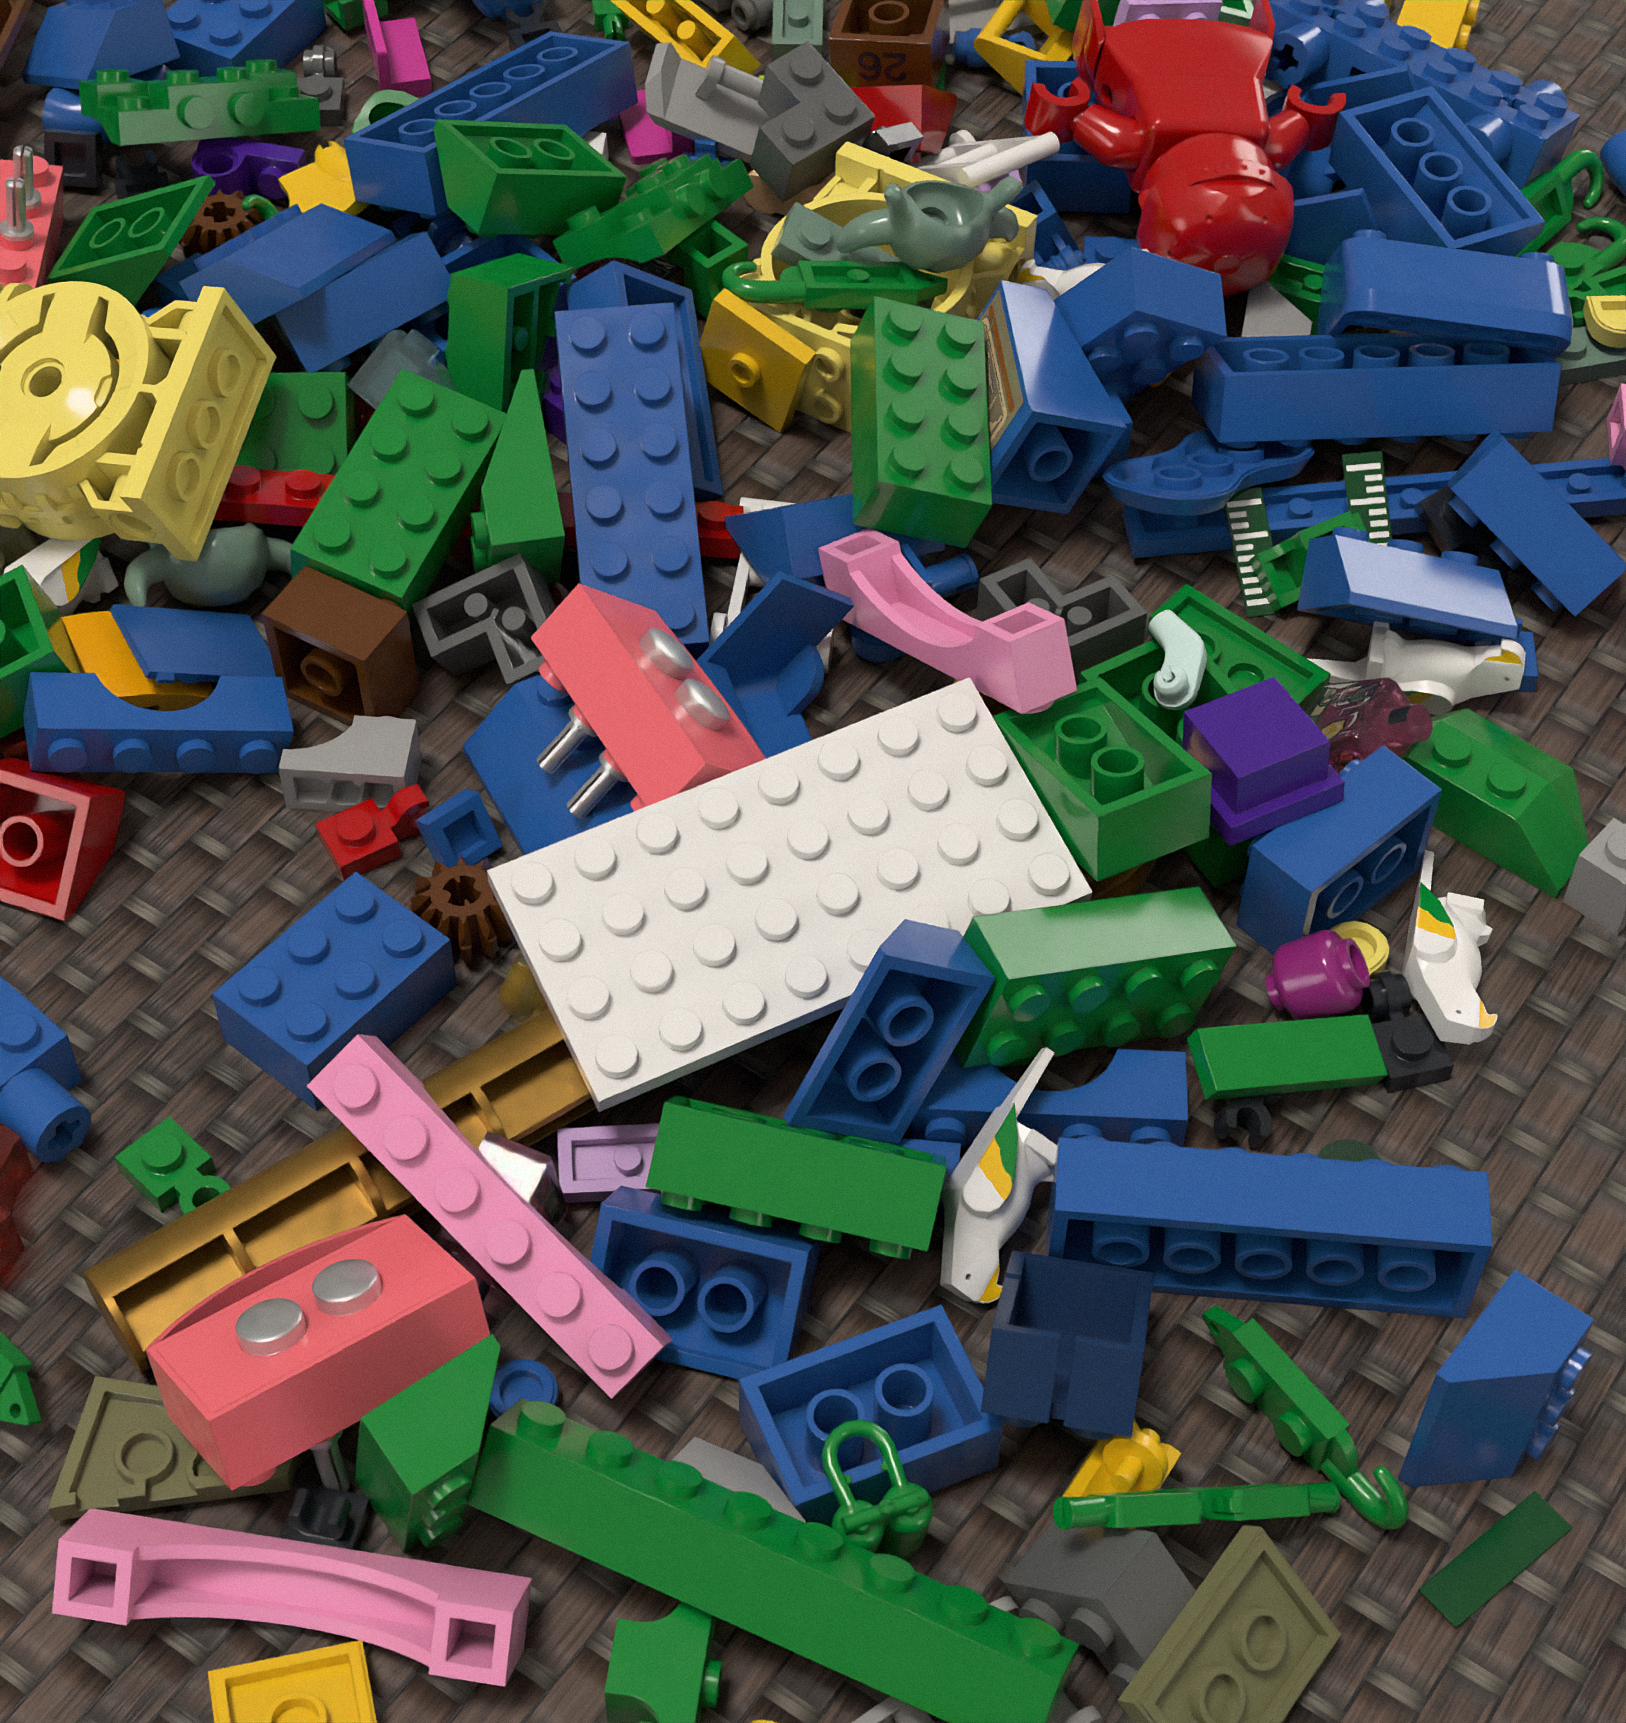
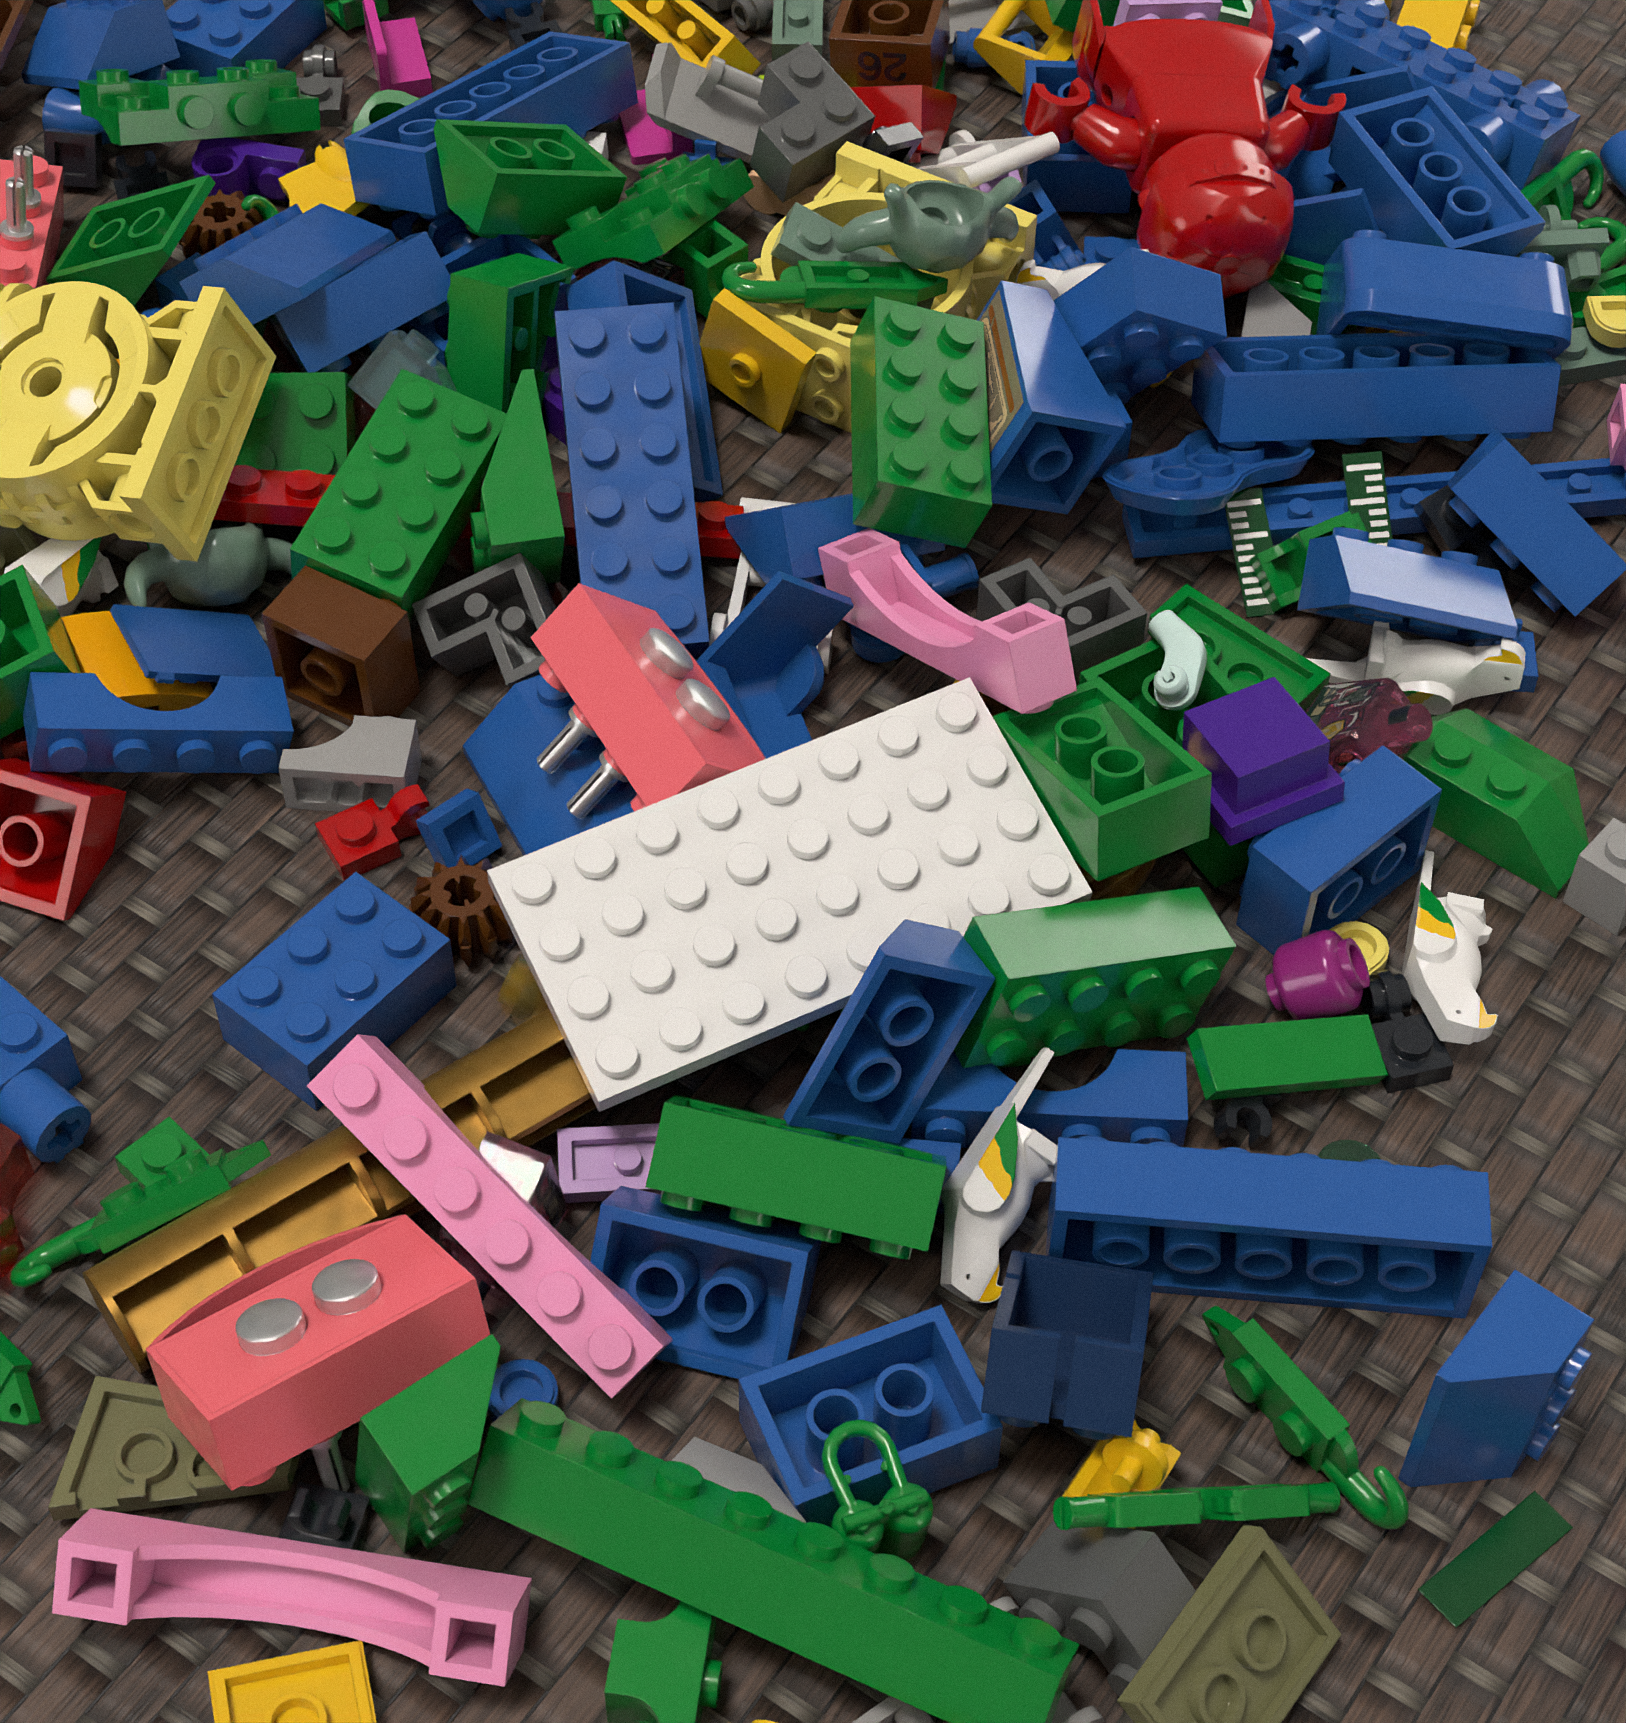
(136, 1210): none -> green plate
(1571, 247): none -> sand green hips

